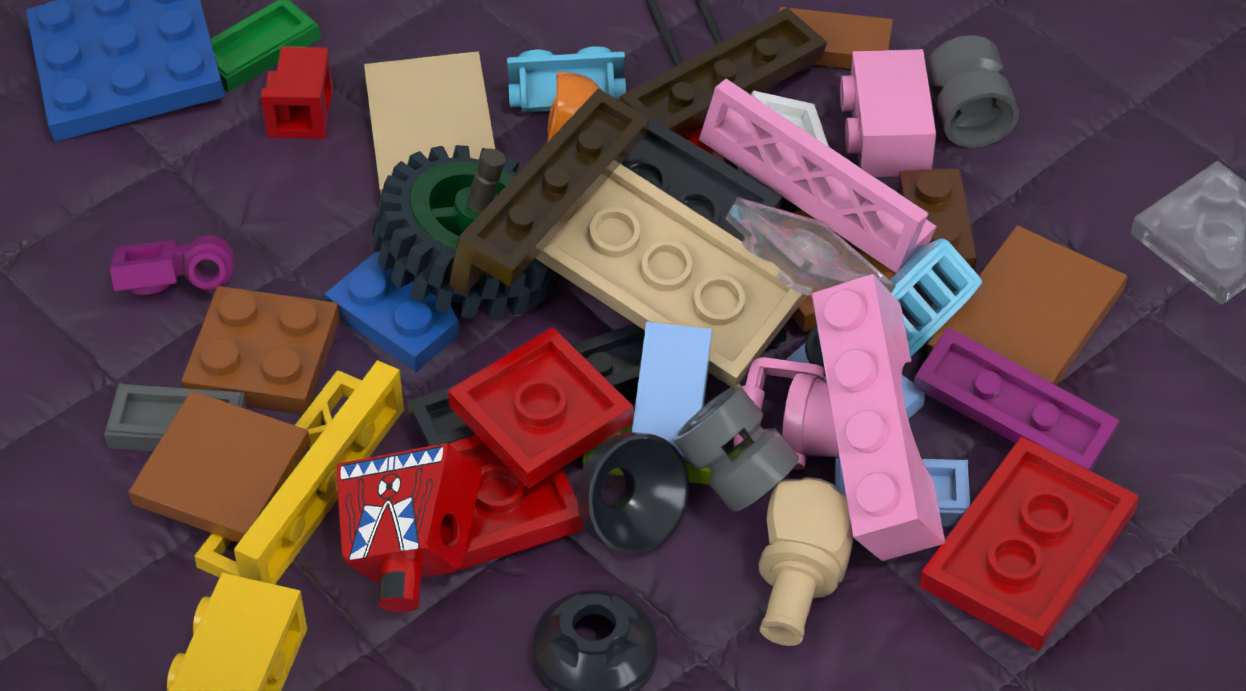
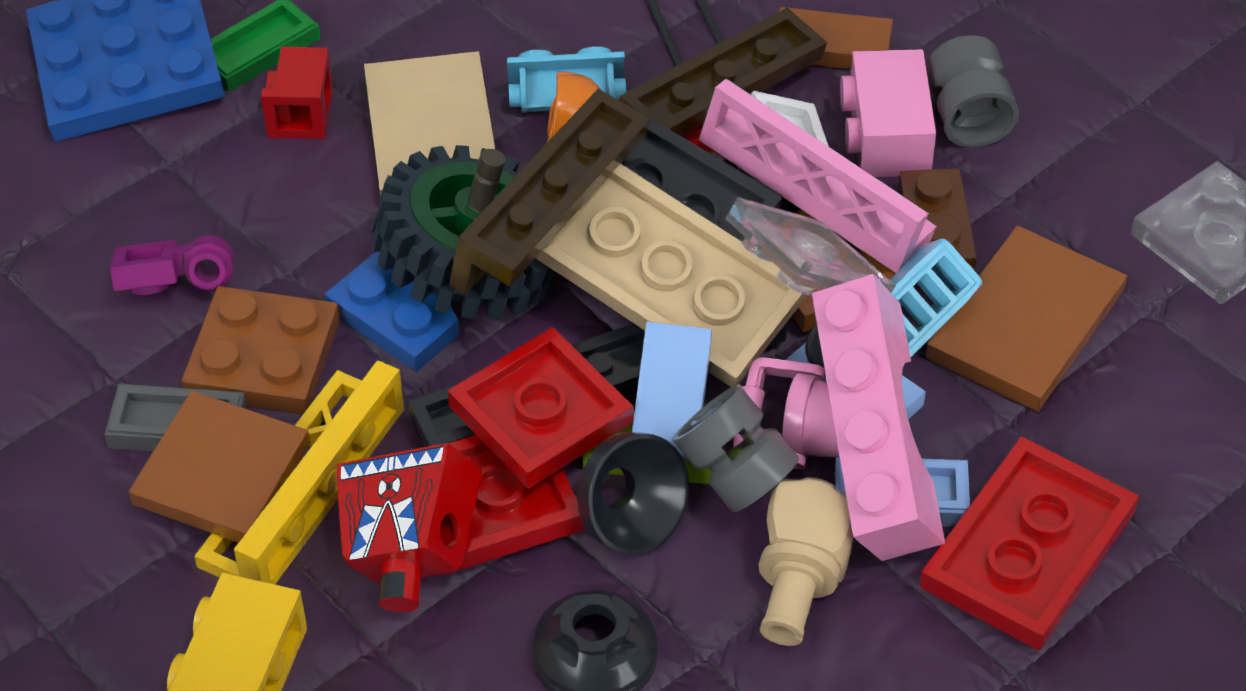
(1013, 400): magenta plate -> none

